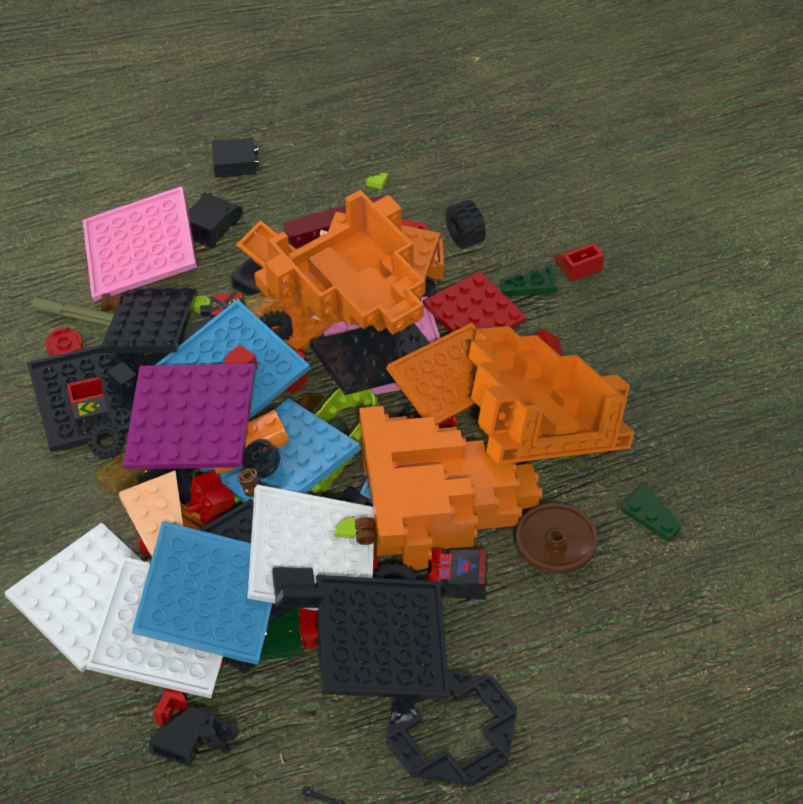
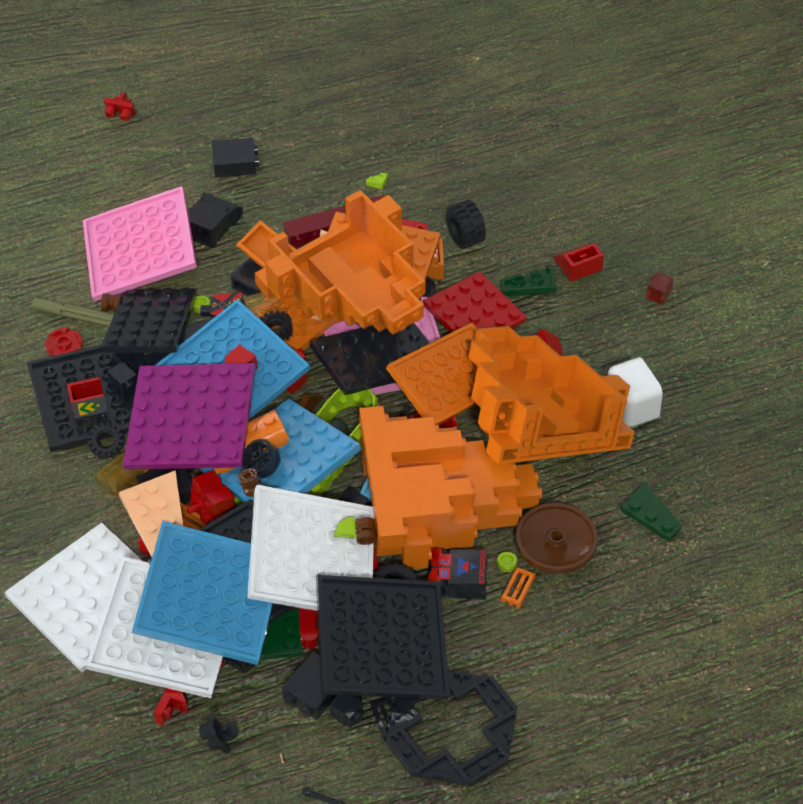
(119, 104): none -> red hips
(181, 737): black slope -> none
(295, 588): black bracket -> none
(304, 689): none -> black brick
(347, 710): none -> black brick
(380, 703): none -> black tile
(507, 561): none -> lime tile
(512, 600): none -> orange tile
(644, 393): none -> white piece
(659, 288): none -> clear red brick

